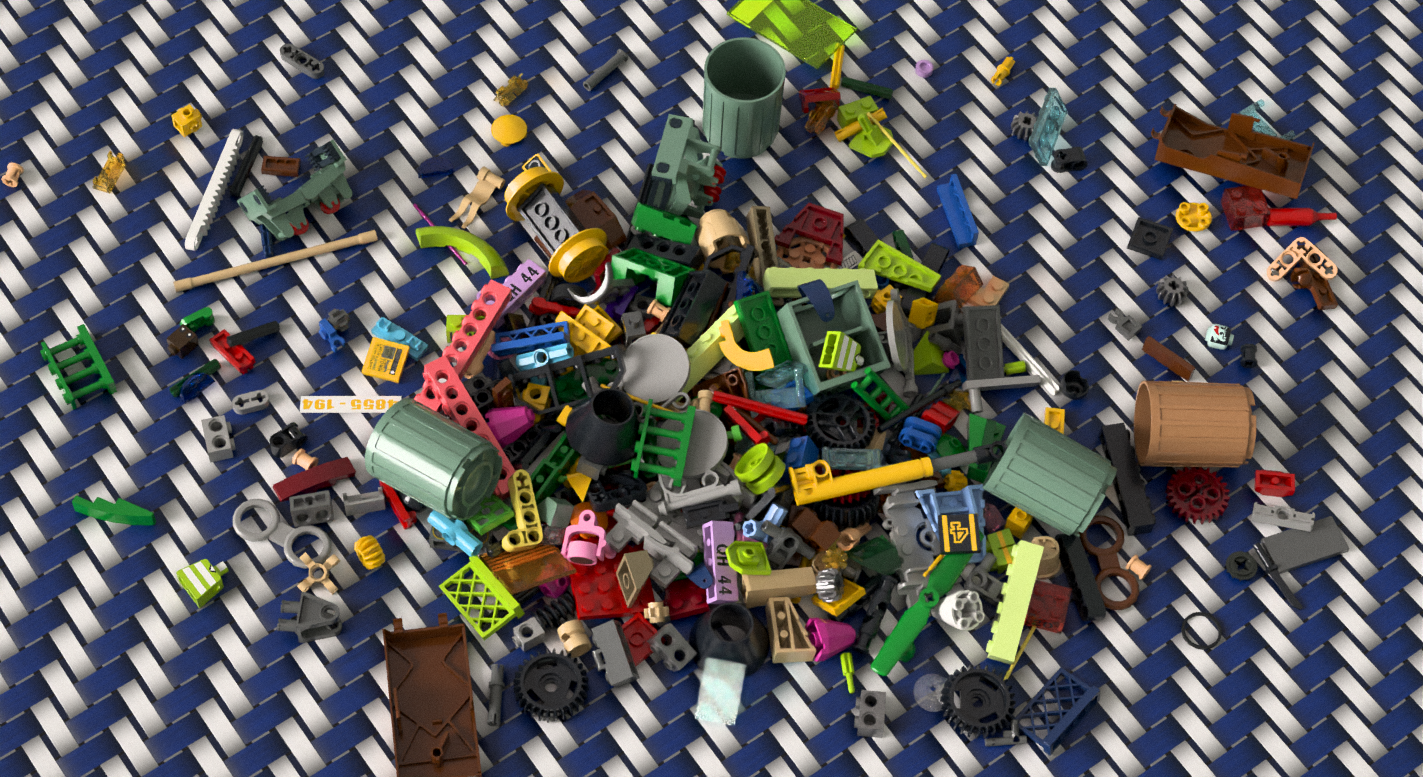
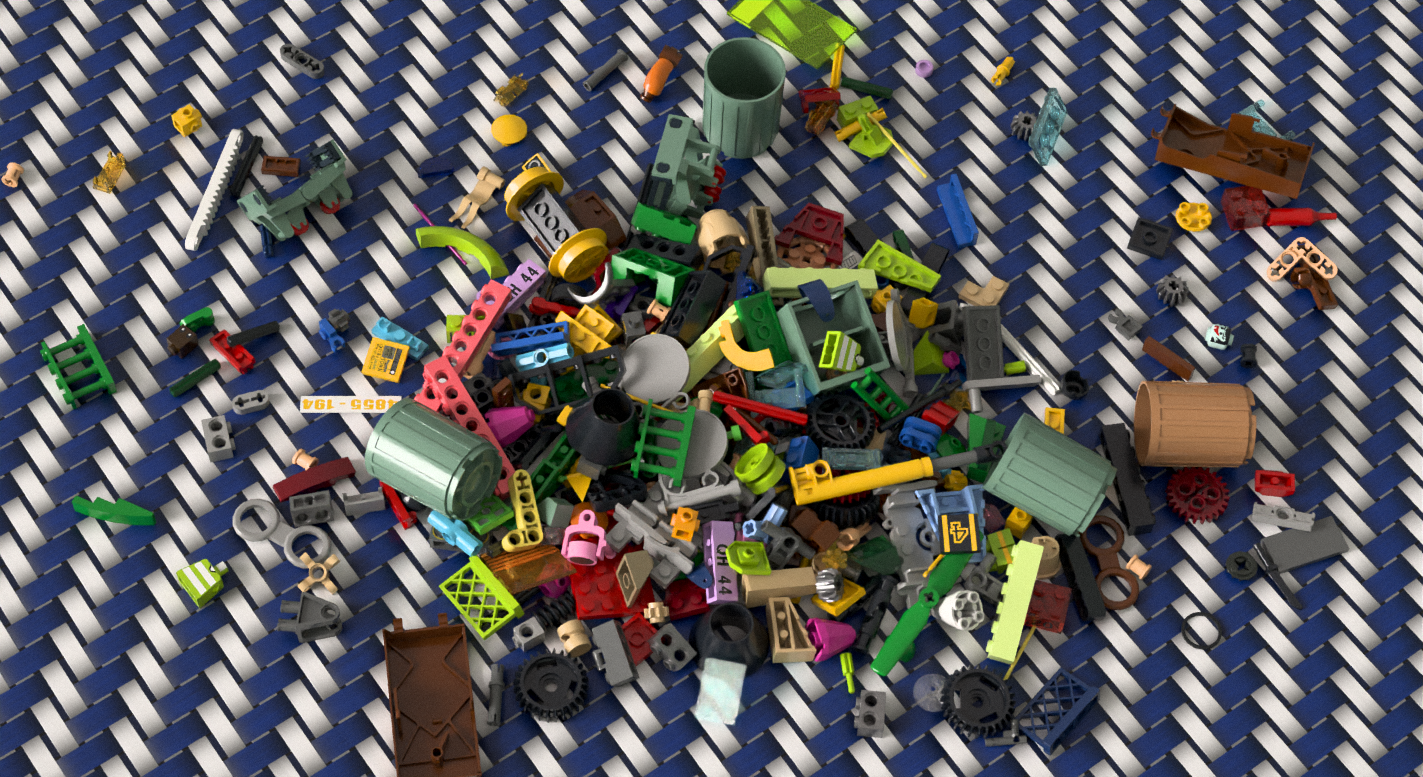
(189, 283): tan piece -> none
(194, 385): clear blue tile -> none
(289, 438): black piece -> none
(369, 552): yellow gear -> none
(660, 72): none -> orange piece
(684, 523): none -> light orange brick
(960, 286): clear orange slope -> none
(1071, 160): black piece -> none

